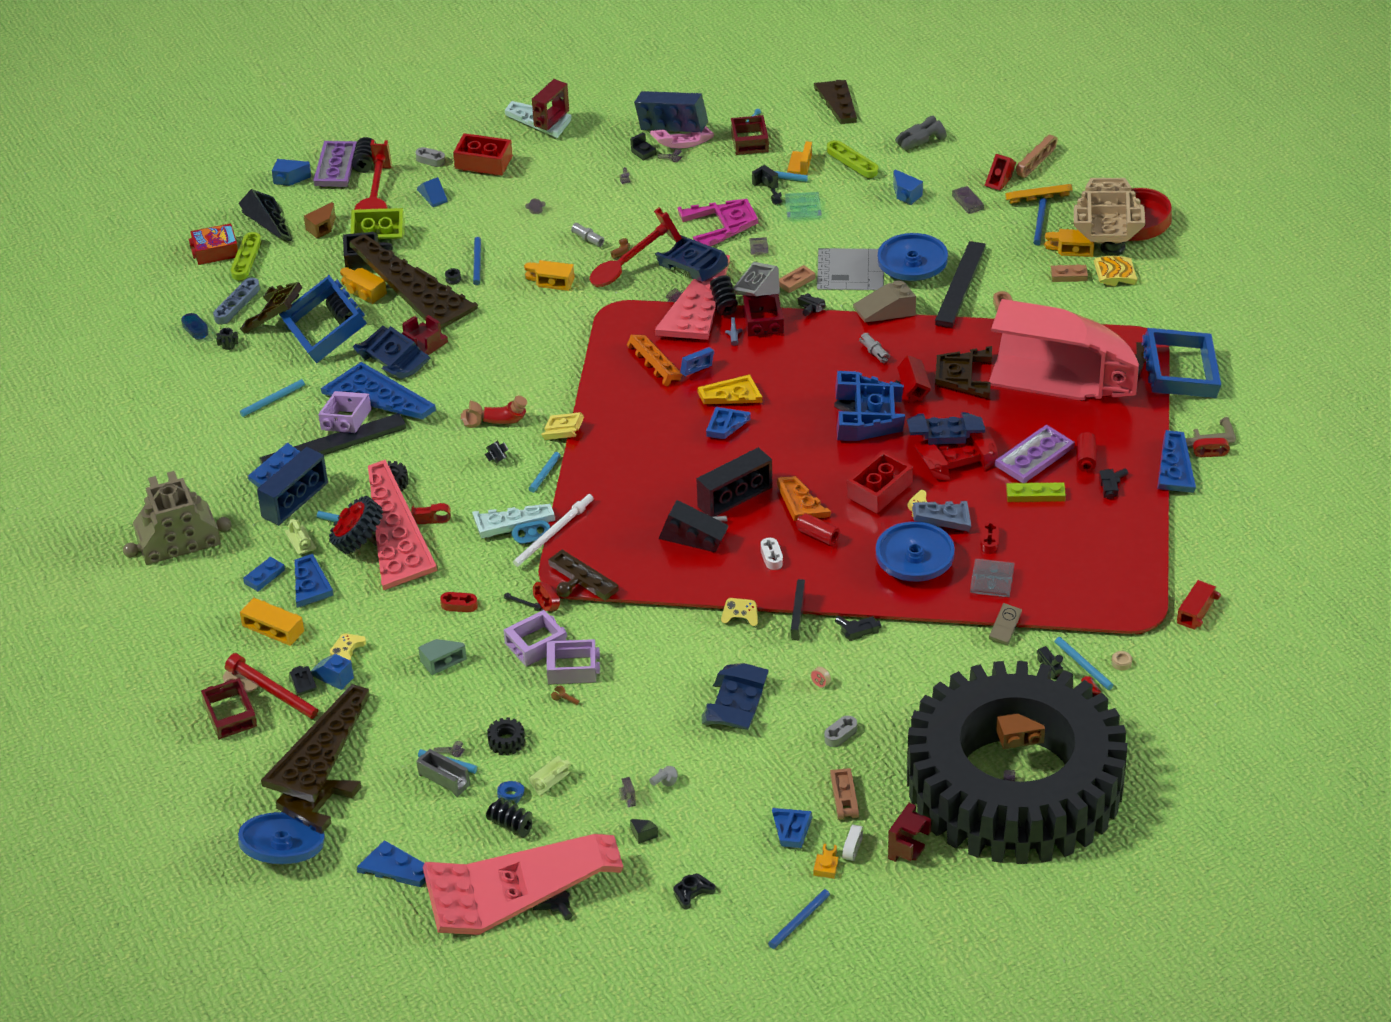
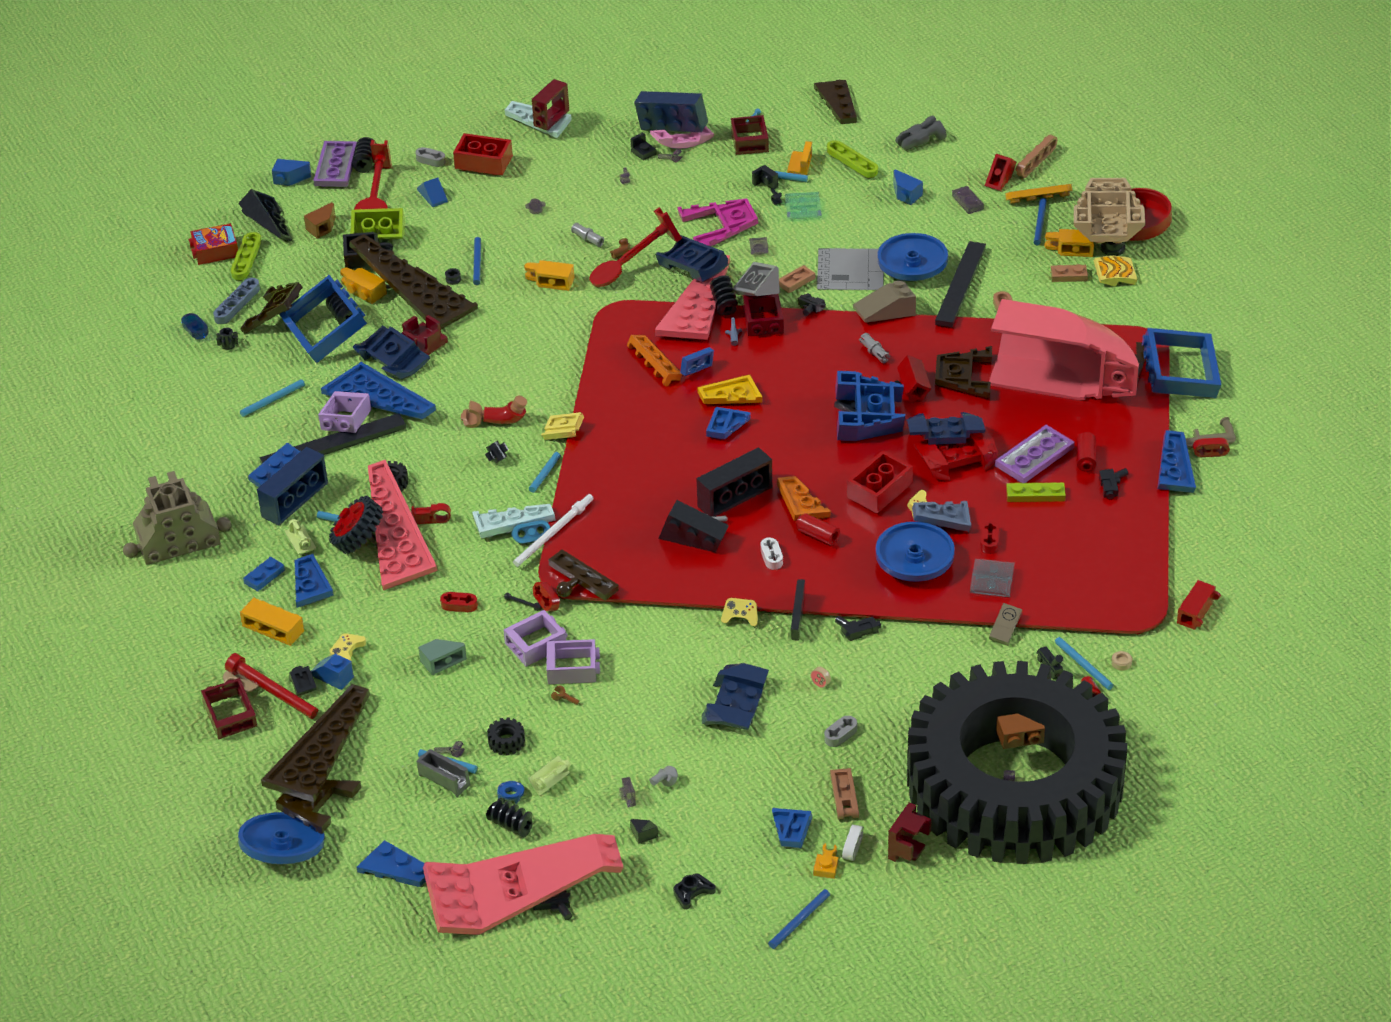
(673, 295): plate -> none

